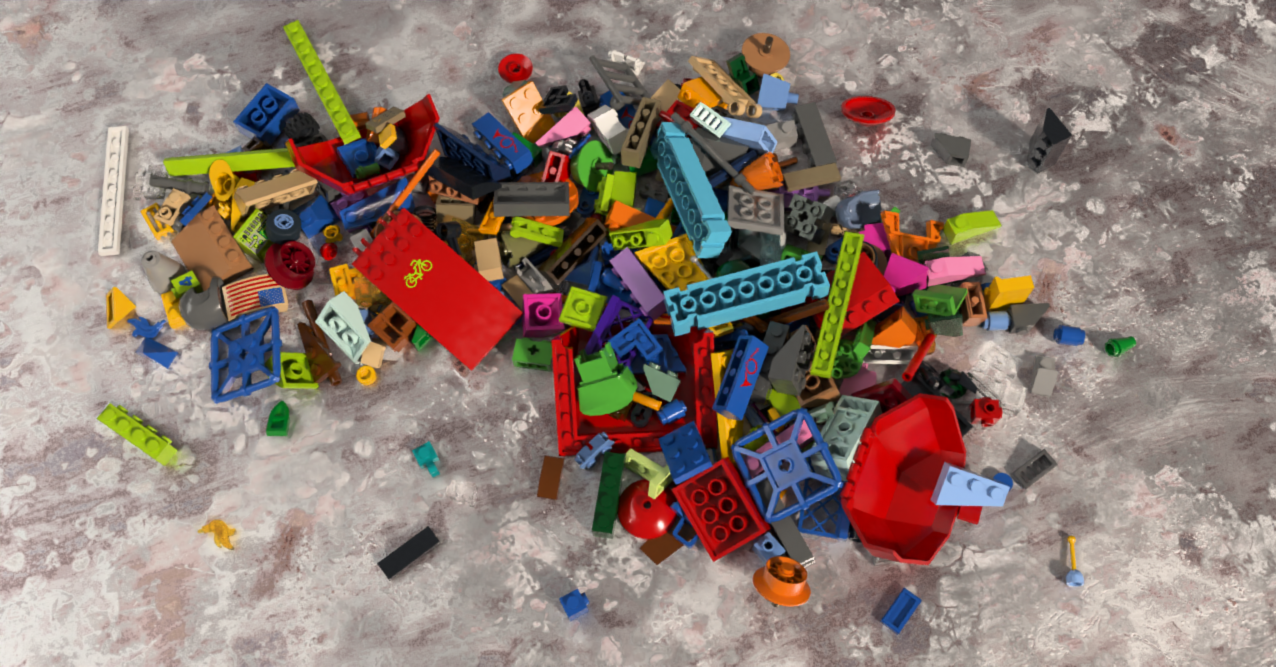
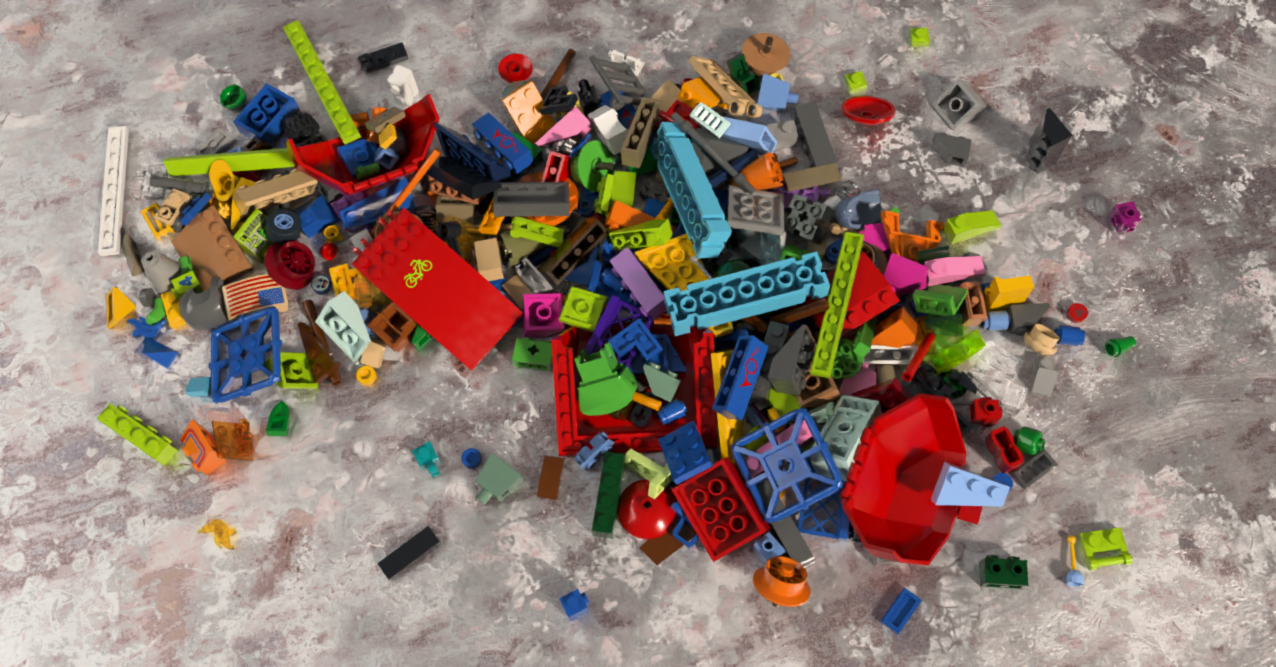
(132, 255): none -> dark tan slope
(147, 296): none -> dark grey tile
(157, 313): none -> bright green arm
(185, 265): none -> bright green pin
(198, 387): none -> medium azure slope
(201, 447): none -> orange slope
(215, 143): none -> light grey plate
(233, 97): none -> green hair
(233, 440): none -> clear orange hinge
(321, 284): none -> tile
(383, 57): none -> black hinge
(403, 85): none -> white brick
(471, 458): none -> blue tile
(497, 480): none -> sand green torso
(559, 72): none -> reddish brown piece
(855, 81): none -> lime plate
(884, 372): none -> dark tan brick
(919, 37): none -> lime plate
(957, 351): none -> clear neon green slope
(959, 104): none -> light grey slope
(1003, 573): none -> dark green brick
(1006, 454): none -> red brick
(1029, 440): none -> green head
(1041, 340): none -> tan piece
(1077, 313): none -> red tile
(1104, 541): none -> lime plate
(1125, 217): none -> magenta brick

